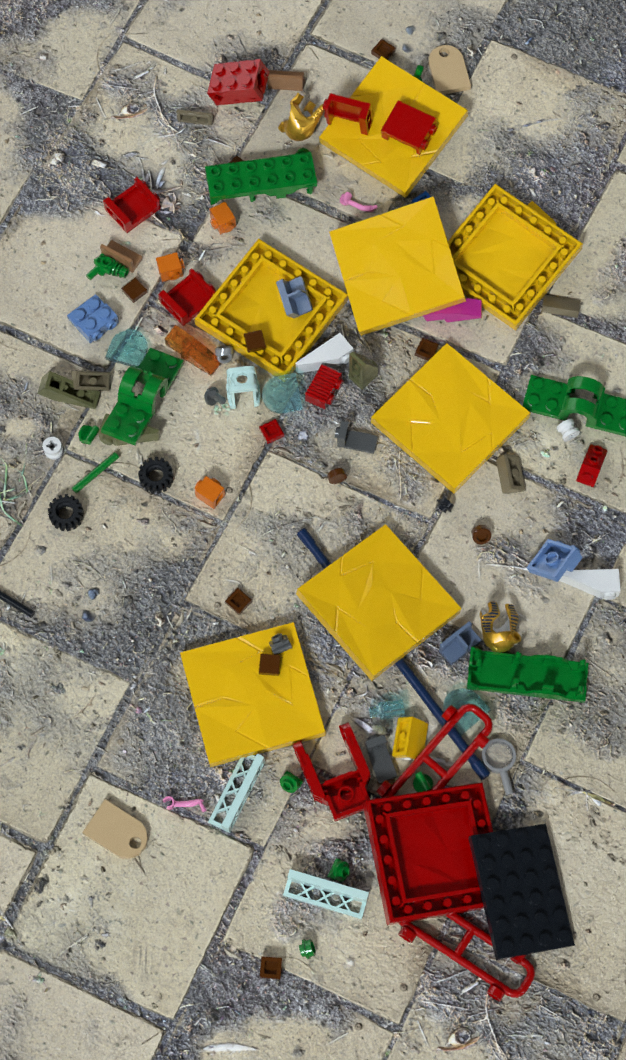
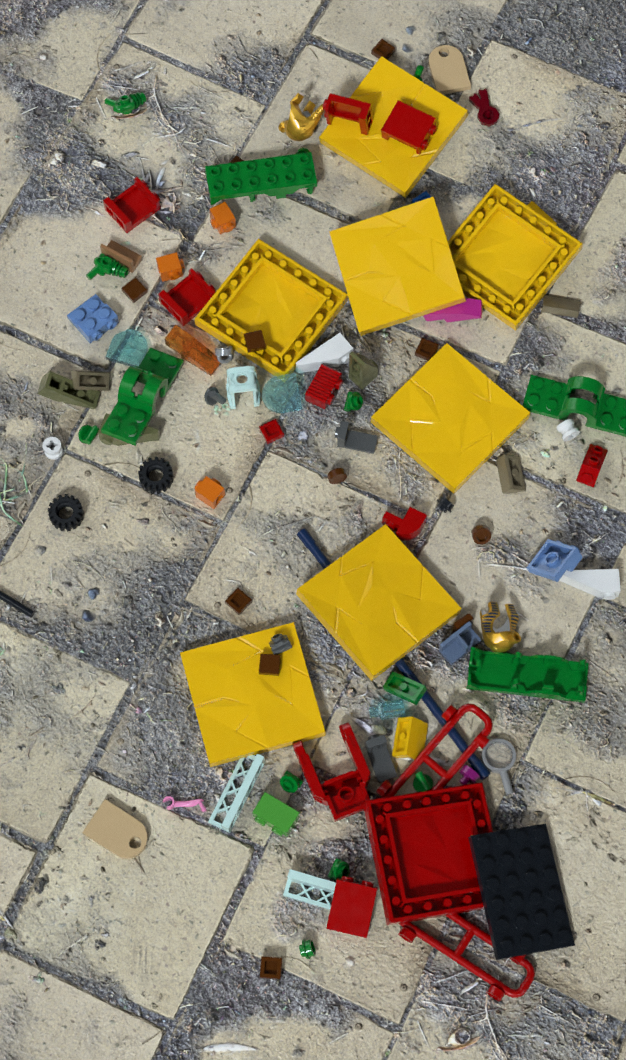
(95, 472): green bar -> none
(126, 103): none -> green piece
(195, 117): dark tan slope -> none
(238, 82): red piece -> none
(275, 814): none -> bright green brick
(285, 80): medium nougat panel -> none
(294, 297): sand blue panel -> none
(345, 199): bright pink piece -> none
(352, 906): none -> red panel
(353, 401): none -> green plate
(404, 688): none -> green plate
(409, 526): none -> red brick
(461, 697): clear light blue tile -> none
(462, 621): none -> reddish brown tile
(469, 775): none -> magenta tile
(487, 114): none -> dark red piece

